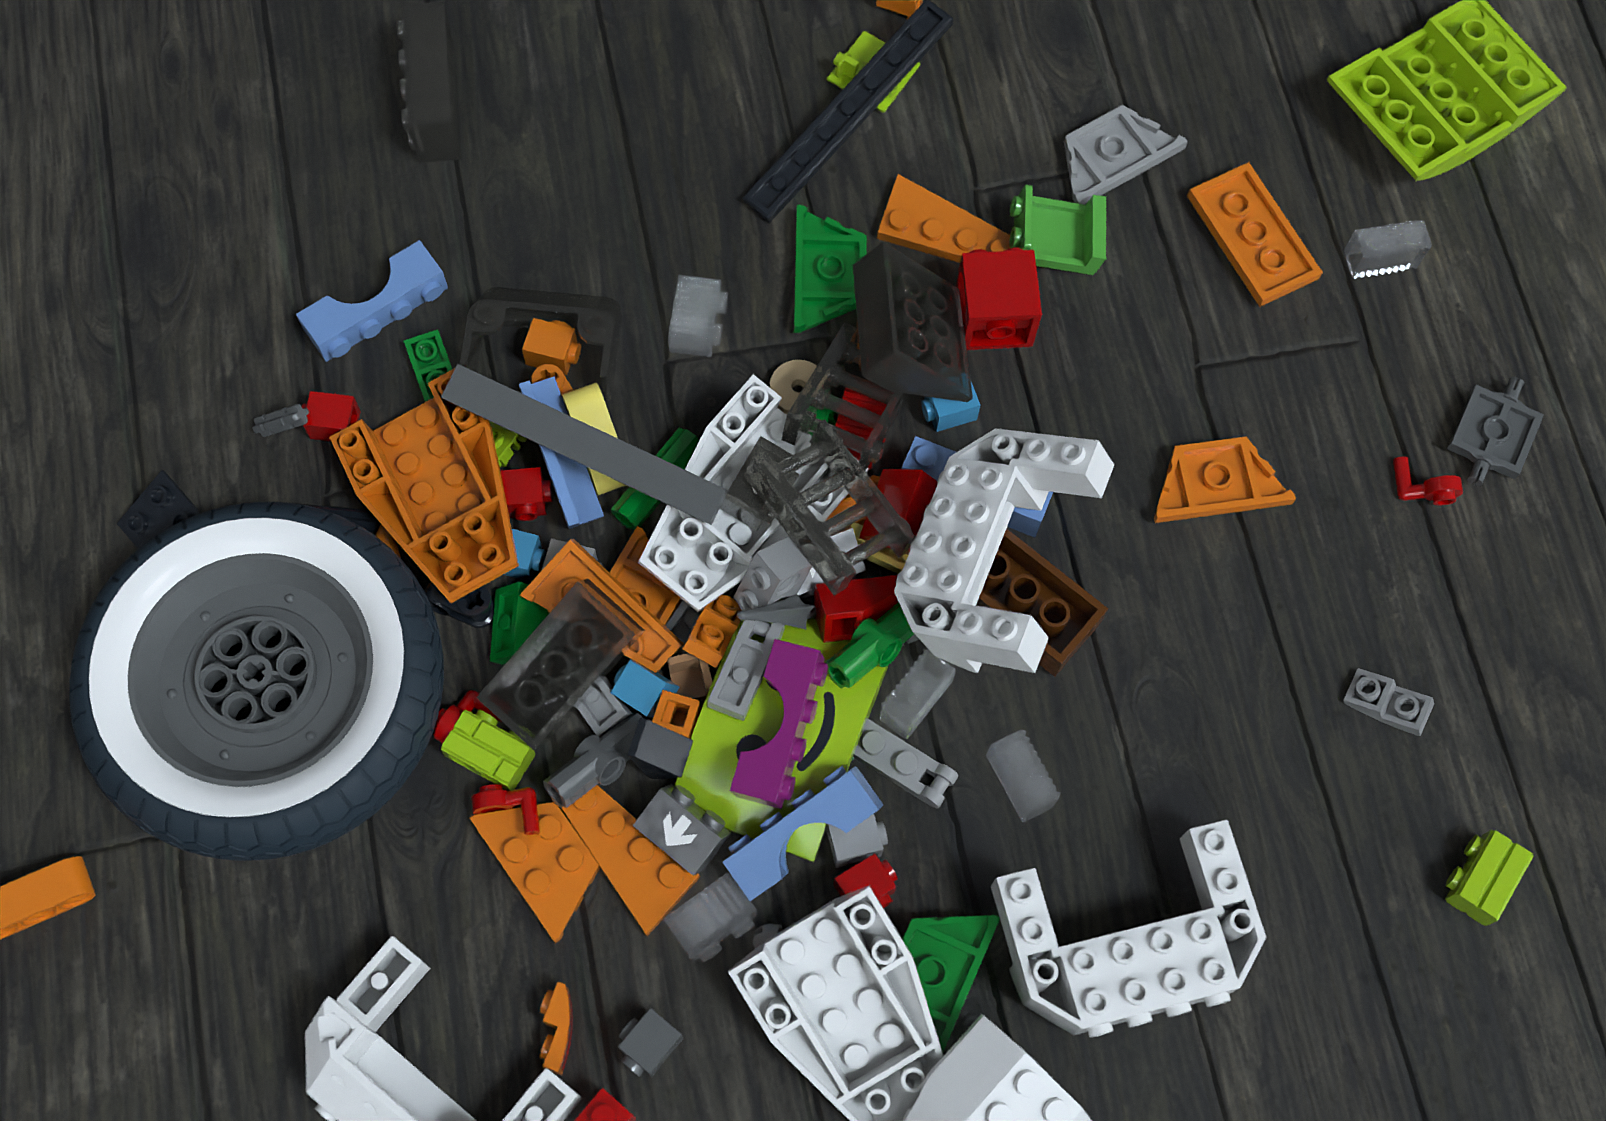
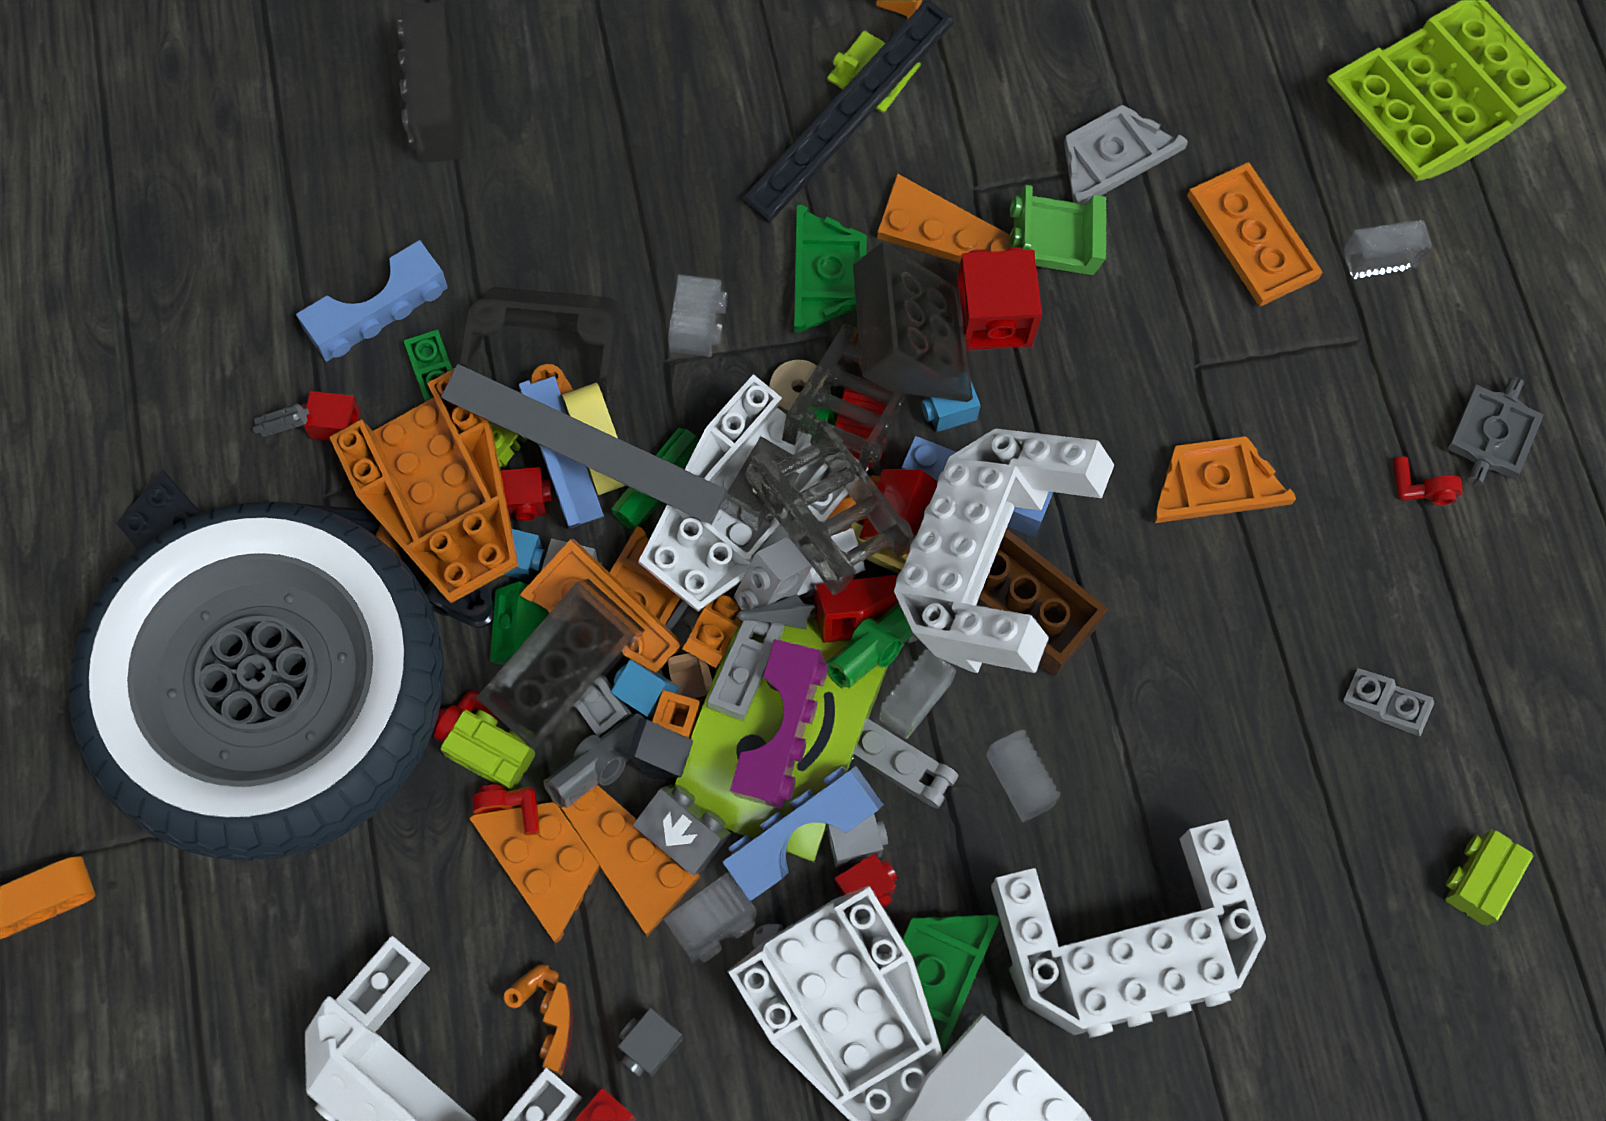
(524, 987): none -> orange arm
(551, 344): orange brick -> none

